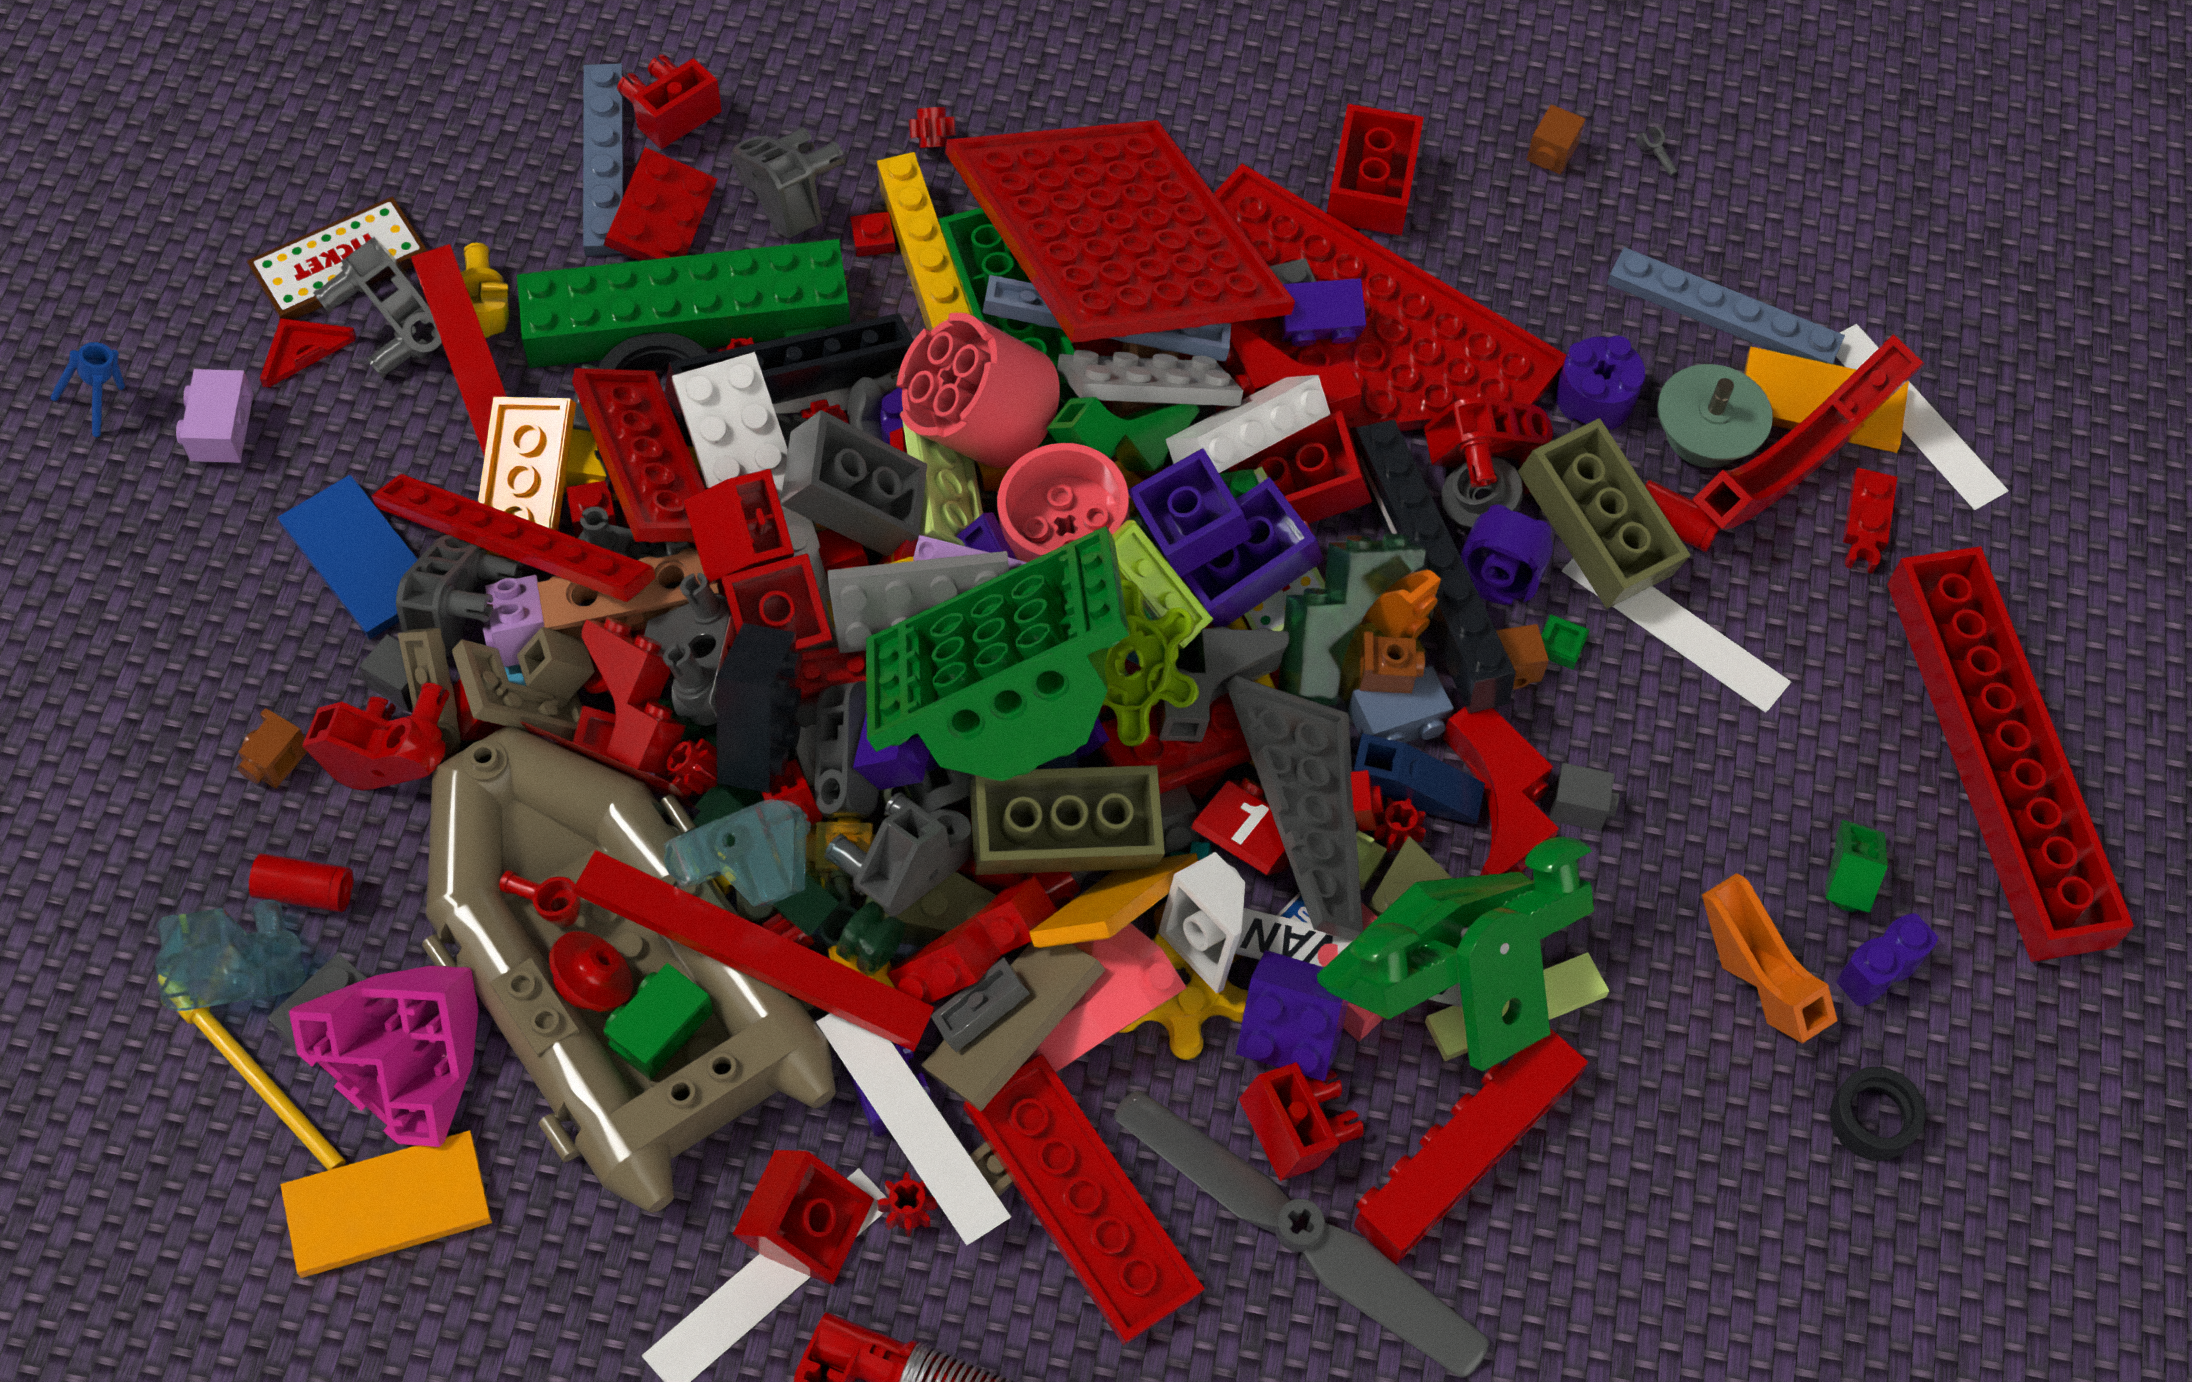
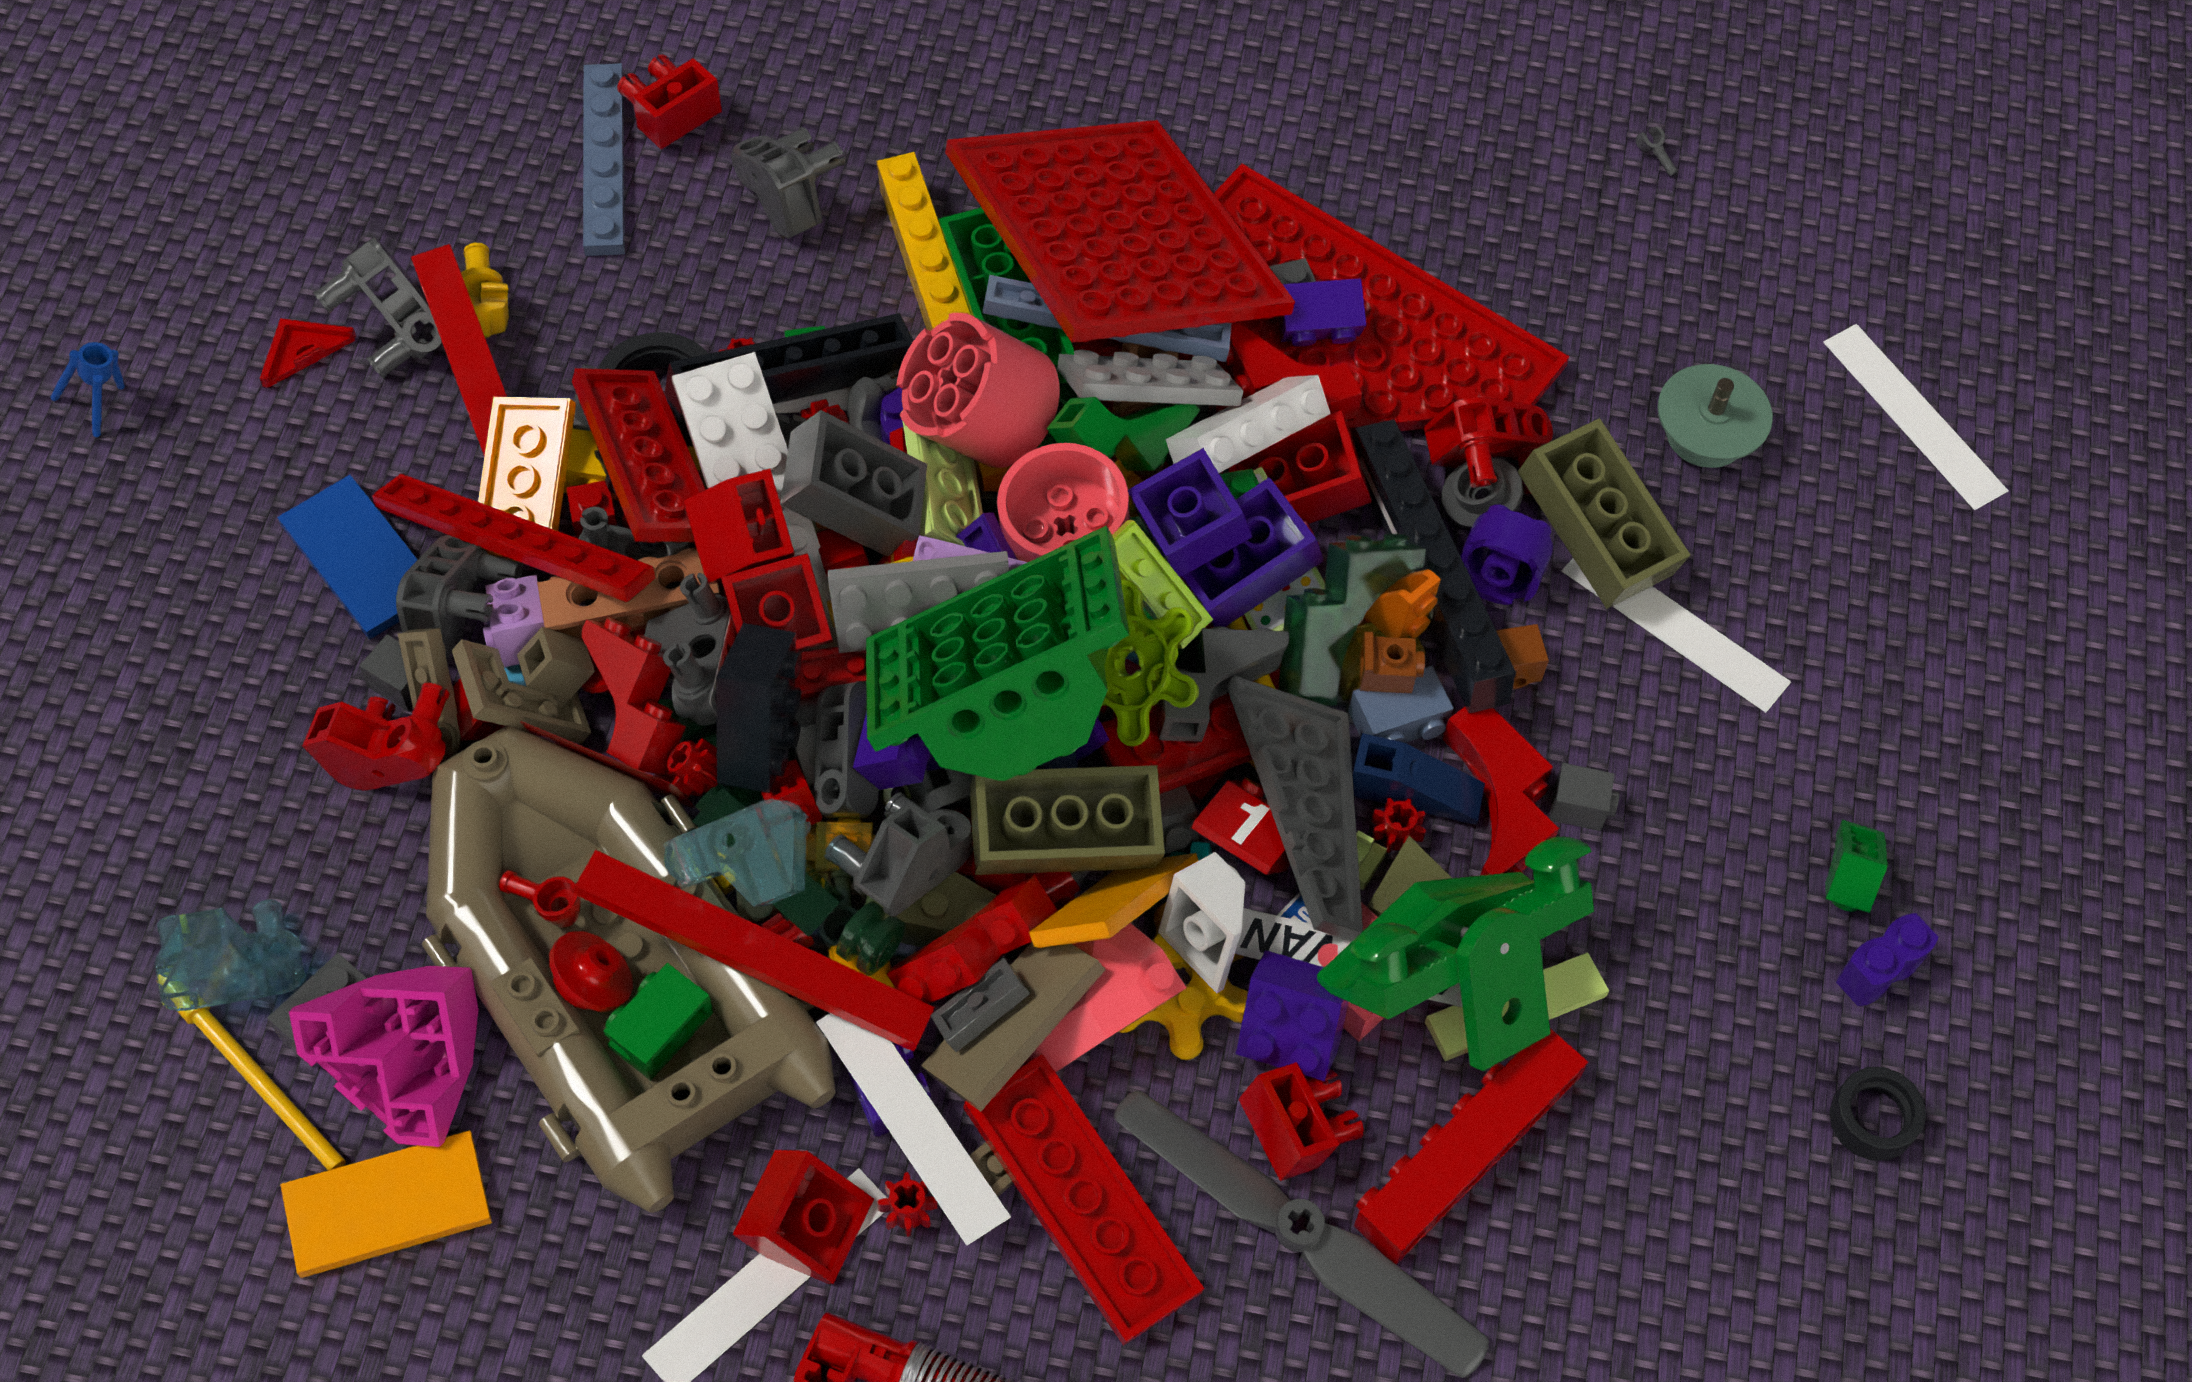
(215, 415): lavender brick -> none
(271, 750): dark orange brick -> none
(301, 882): red pin -> none
(307, 263): tile -> none
(595, 730): red plate -> none
(660, 208): red plate -> none
(704, 297): green brick -> none
(872, 234): red plate -> none
(932, 127): red gear -> none
(1366, 800): red plate -> none
(1375, 169): red brick -> none
(1555, 139): dark orange brick -> none
(1563, 641): green tile -> none
(1600, 381): dark purple brick -> none
(1685, 516): red pin -> none
(1723, 308): sand blue plate -> none
(1751, 488): red arch -> none
(1756, 953): orange arch -> none
(1801, 385): light orange tile -> none
(1869, 516): red plate -> none
(2008, 756): red brick -> none

